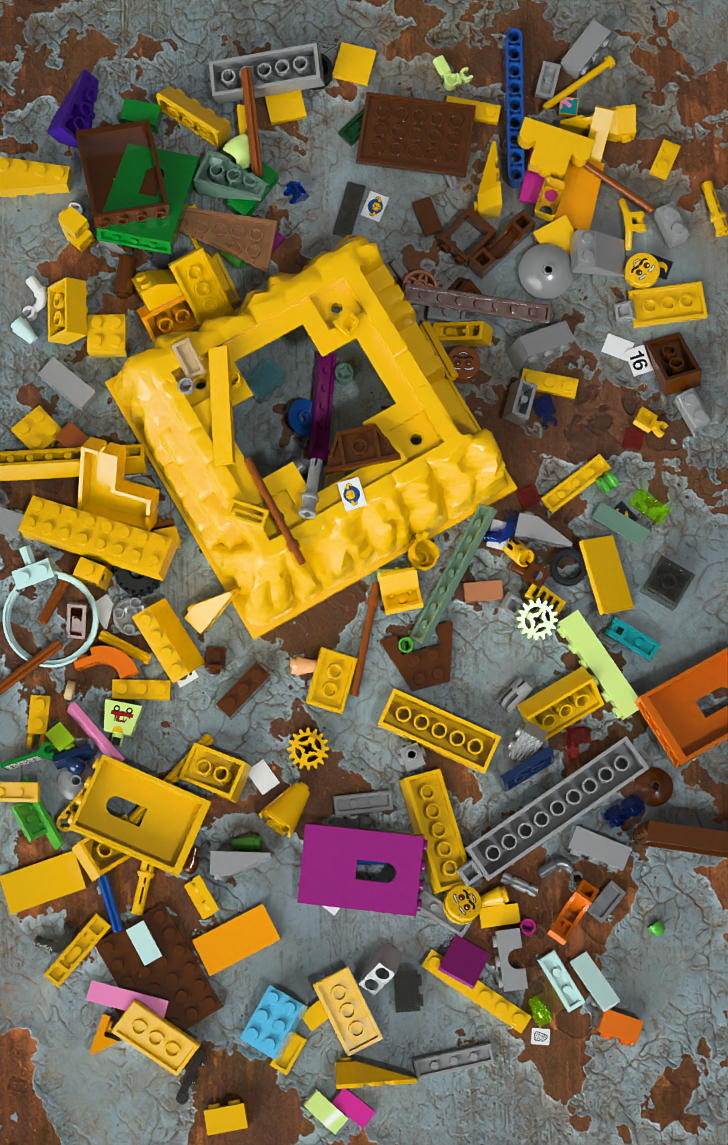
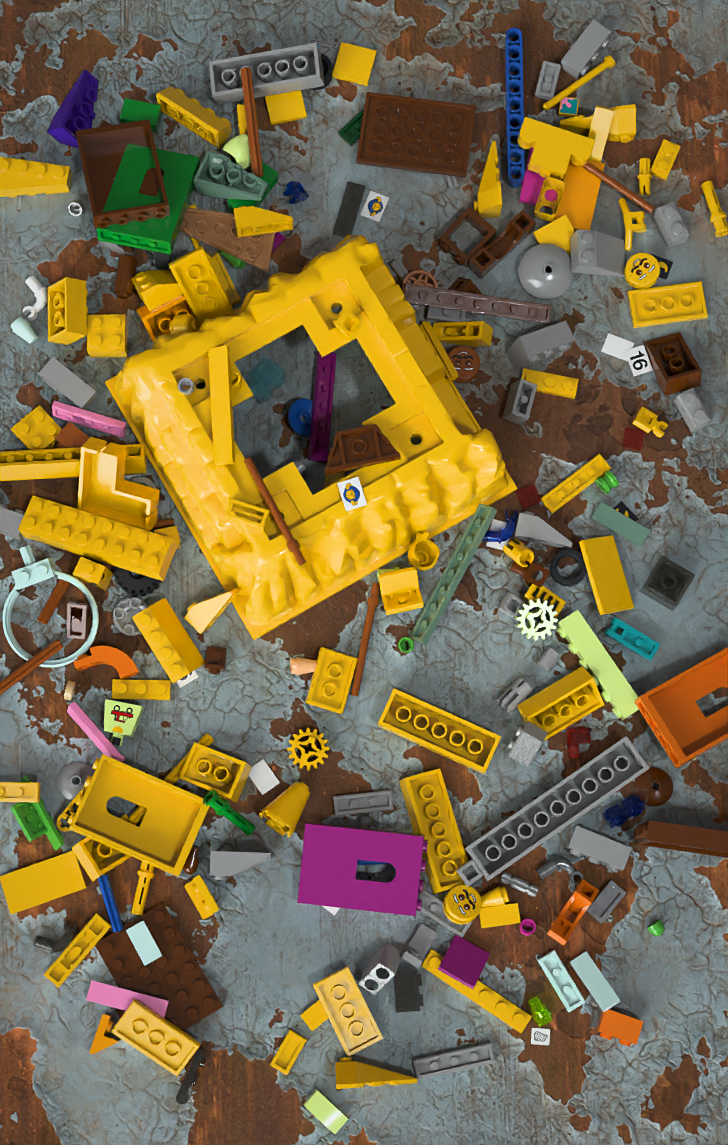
(38, 719): yellow hinge -> none
(42, 753): green flag -> none
(61, 737): lime brick -> none
(74, 759): dark blue tile -> none
(75, 228): yellow arch -> none
(89, 419): none -> bright pink tile
(104, 607): white sticker -> none
(124, 646): yellow axle -> none
(184, 322): none -> yellow head
(188, 358): tan tile -> none
(223, 807): none -> green pin
(226, 1118): yellow brick -> none
(236, 939): light orange tile -> none
(243, 690): reddish brown brick -> none
(248, 844): bright green cone -> none
(258, 221): none -> yellow slope
(274, 1022): medium azure brick -> none
(310, 495): light grey pin -> none
(345, 370): sand green wheel -> none
(353, 1107): dark pink tile -> none
(411, 763): light grey brick -> none
(419, 945): none -> light grey bracket
(426, 666): reddish brown wing -> none
(427, 217): reddish brown tile -> none
(451, 80): yellowish green bar -> none
(483, 591): nougat tile -> none
(484, 113): yellow plate -> none
(510, 978): light grey arch -> none
(527, 769): dark blue tile -> none
(545, 408): clear blue plate -> none
(548, 659): none -> light grey brick
(624, 311): light grey tile -> none
(644, 176): none -> yellow axle
(649, 506): clear neon green tile -> none

